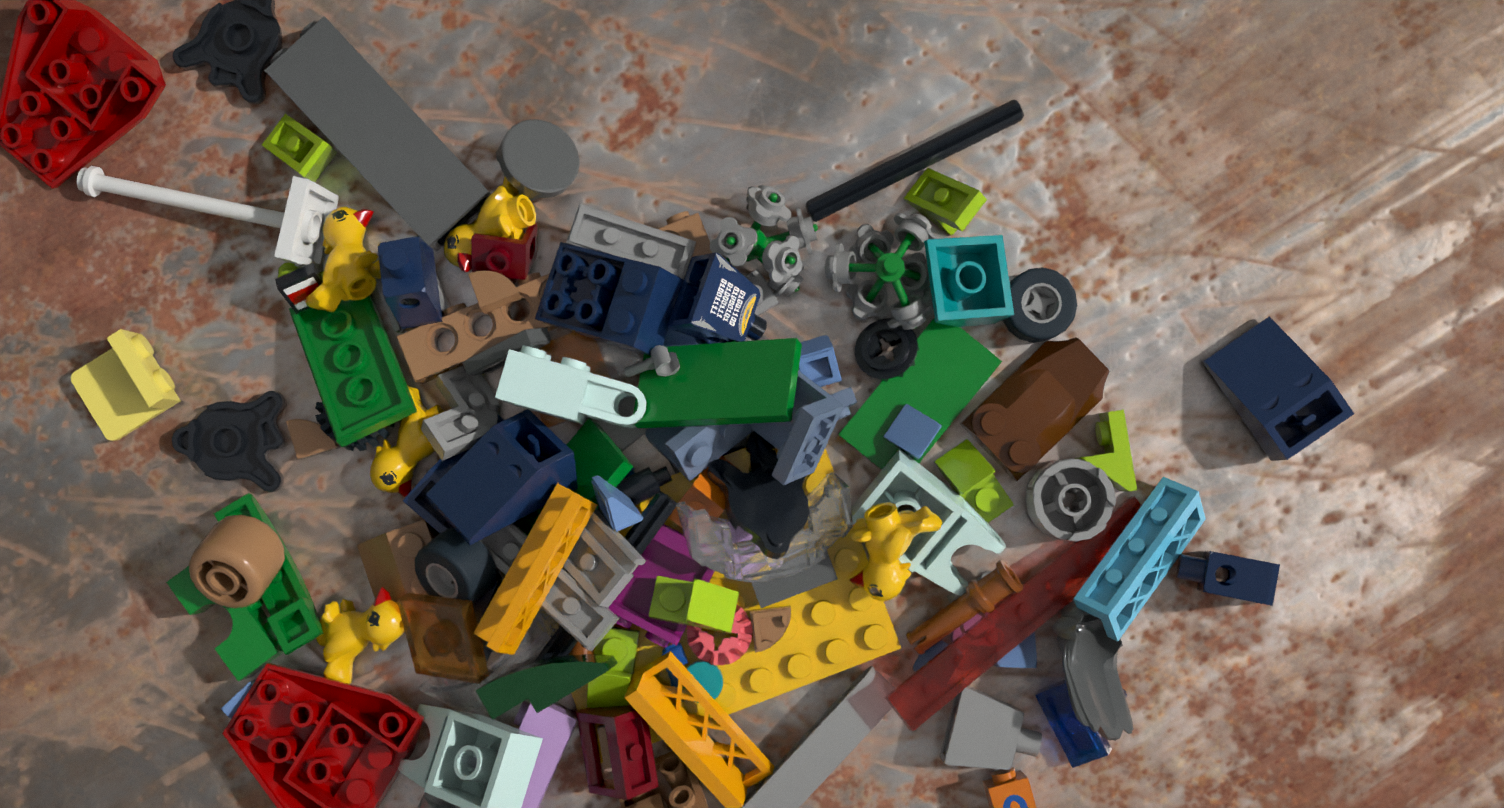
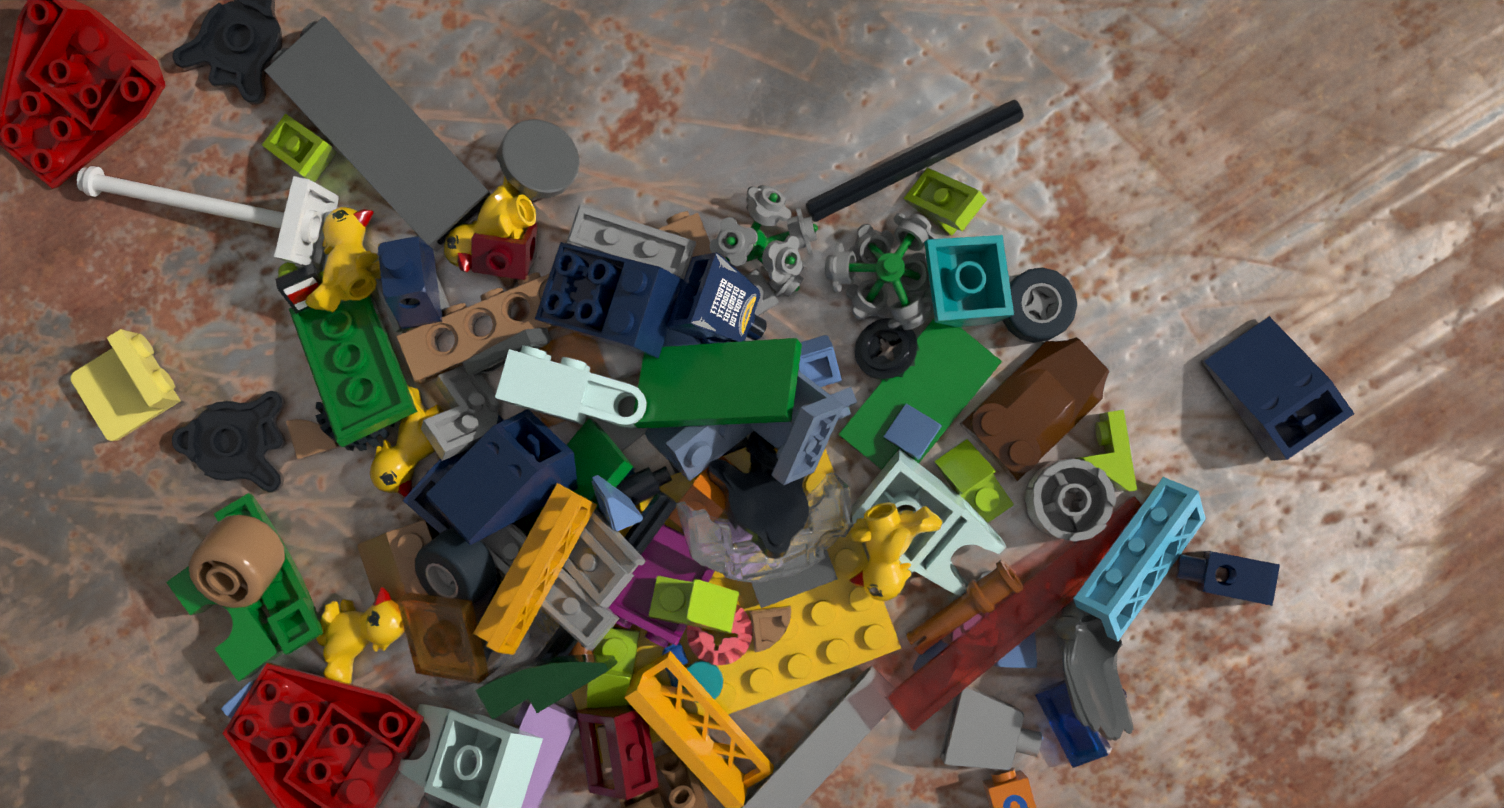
(493, 290): medium nougat tile -> none
(661, 360): light grey hand -> none

